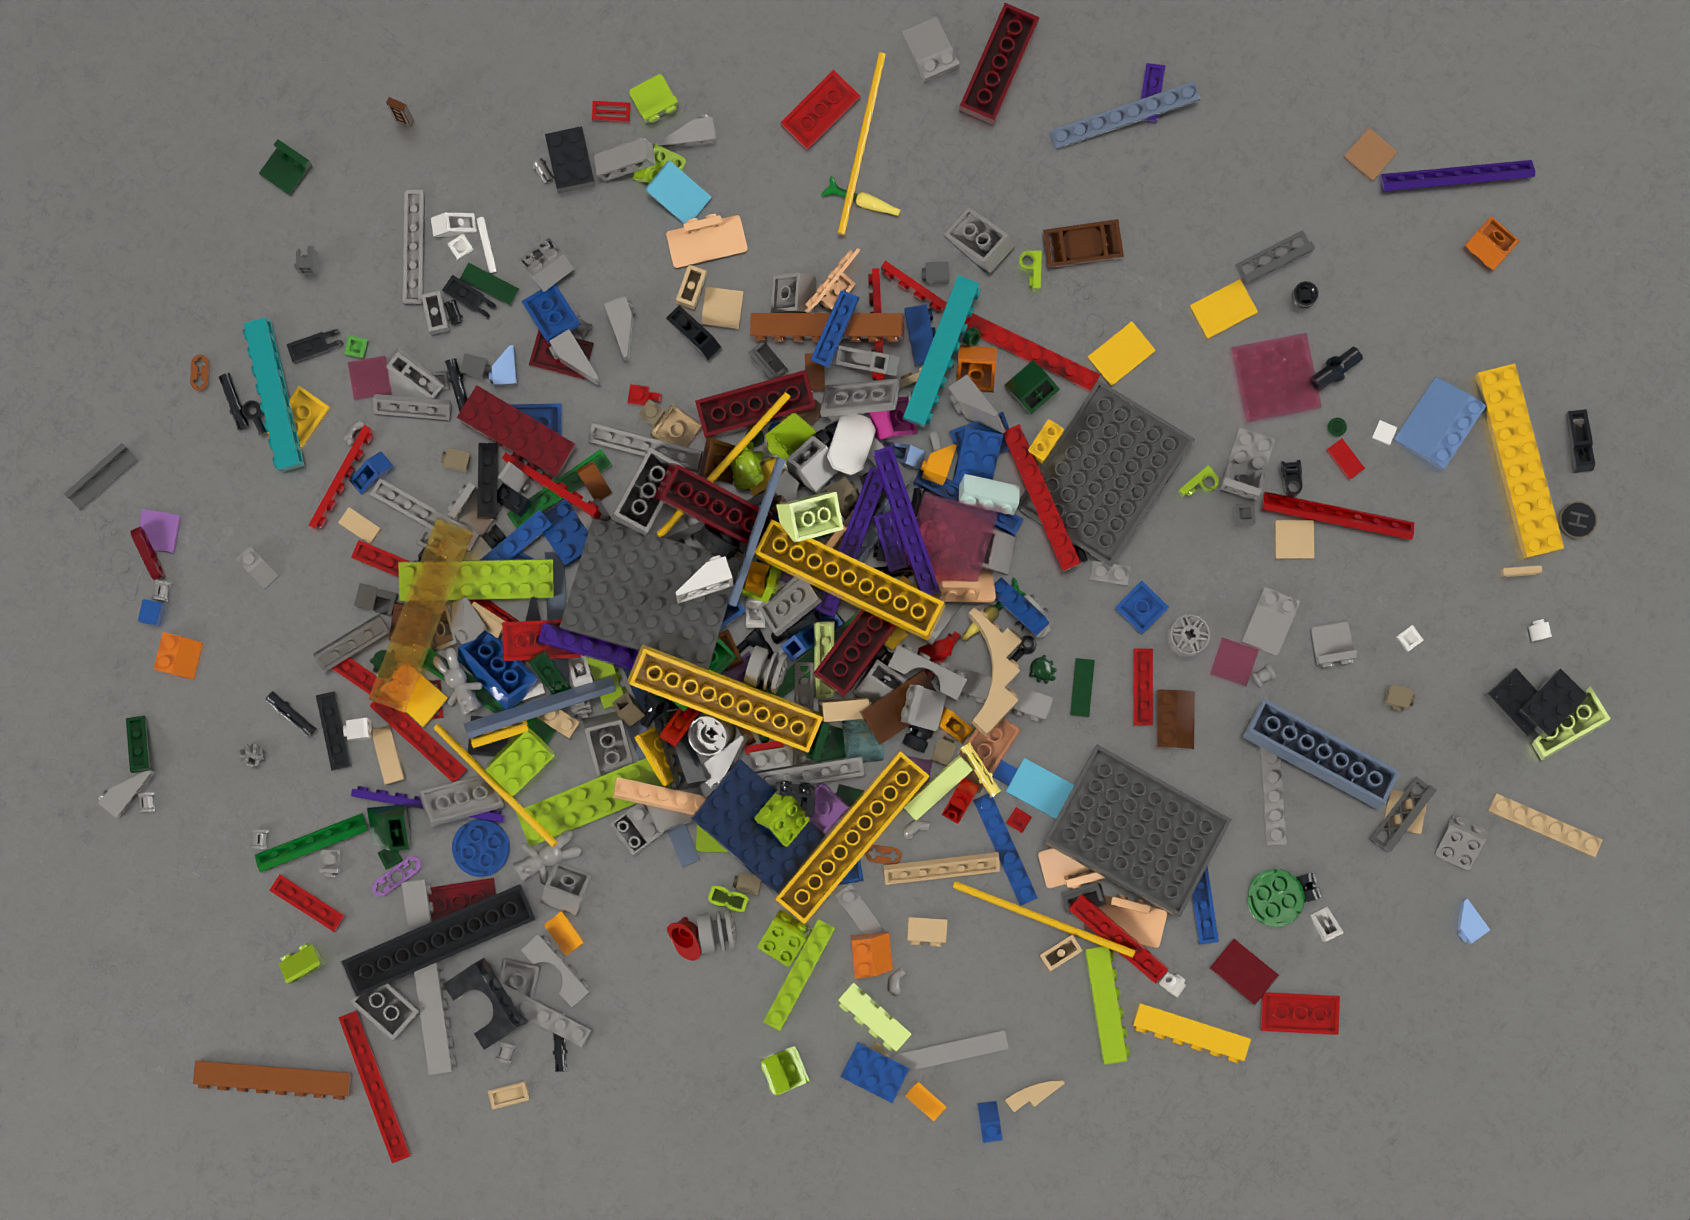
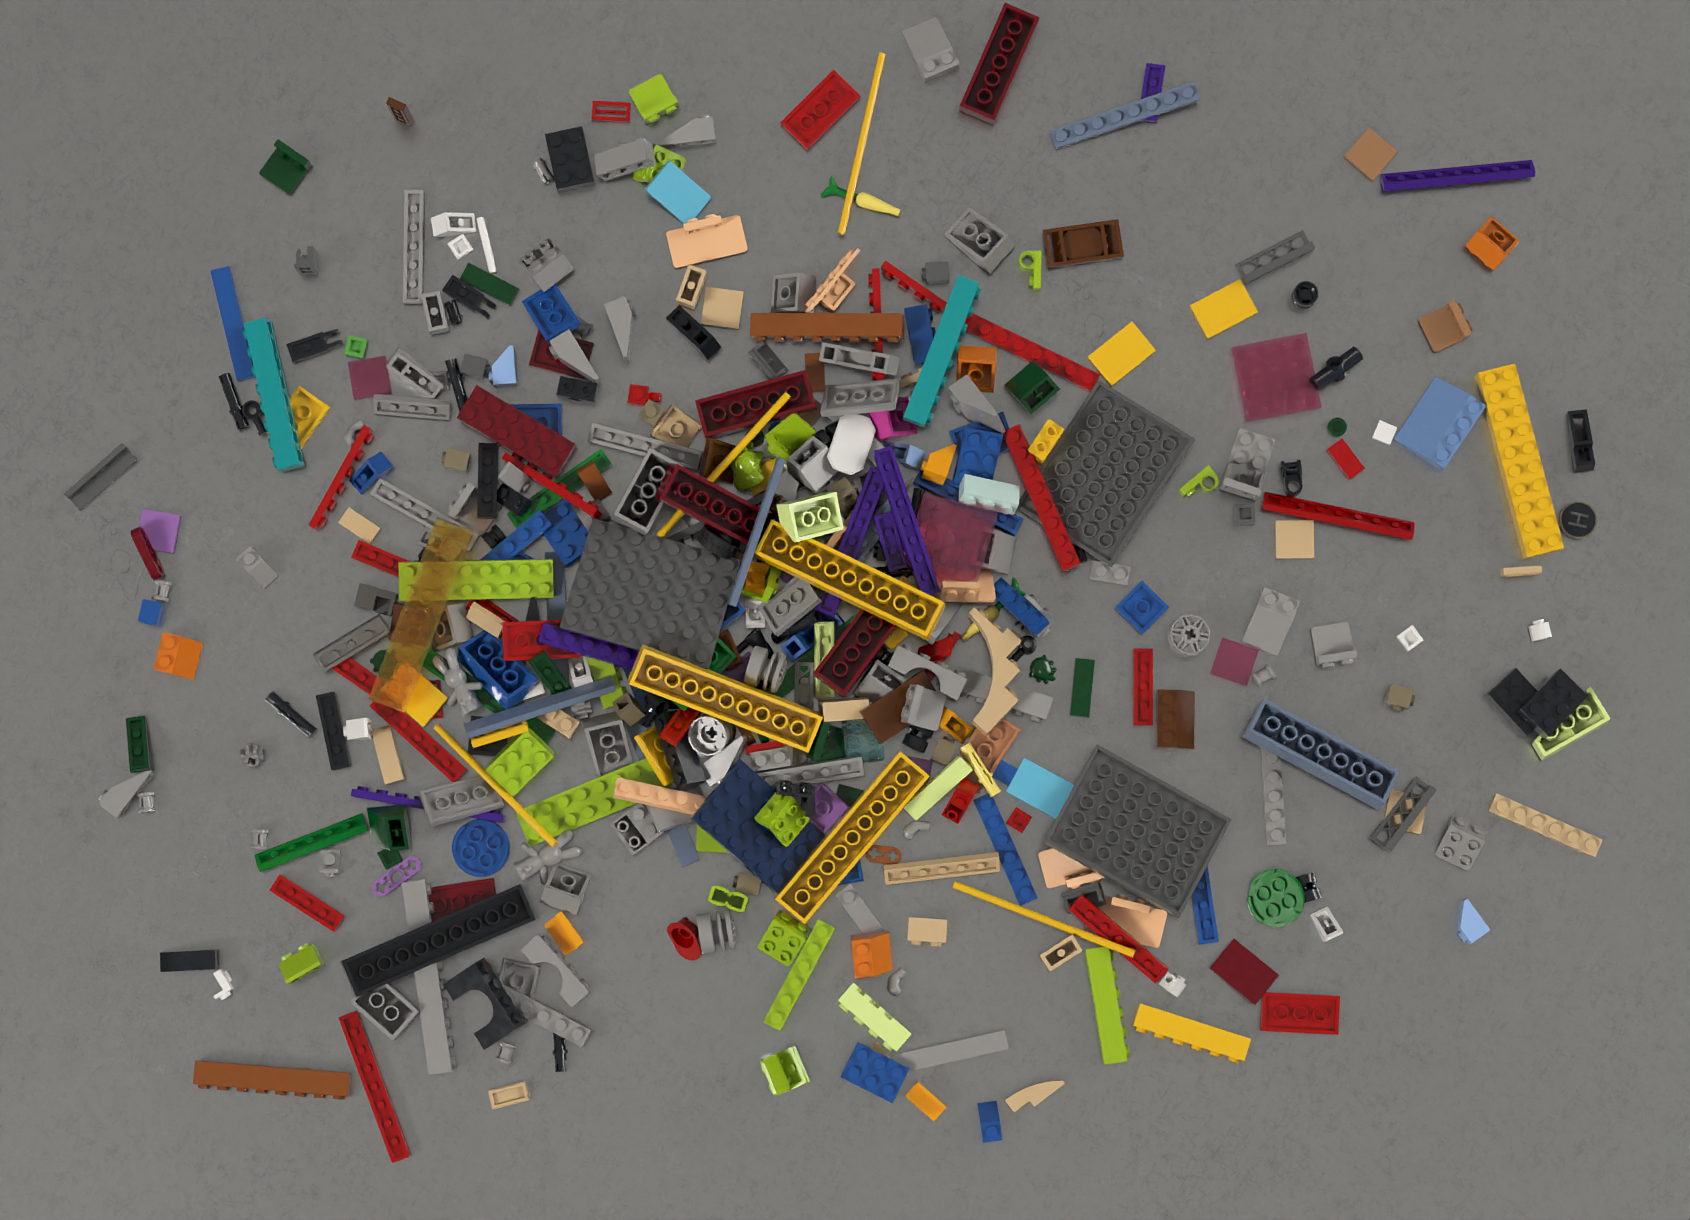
(188, 960): none -> black slope
(195, 373): dark orange beam -> none
(224, 980): none -> white bracket
(232, 322): none -> blue tile
(465, 621): light grey slope -> none
(577, 390): none -> black brick
(708, 579): white slope -> none
(835, 328): blue plate -> none
(934, 441): light grey tile -> none
(971, 337): dark green tile -> none
(1445, 326): none -> medium nougat bracket

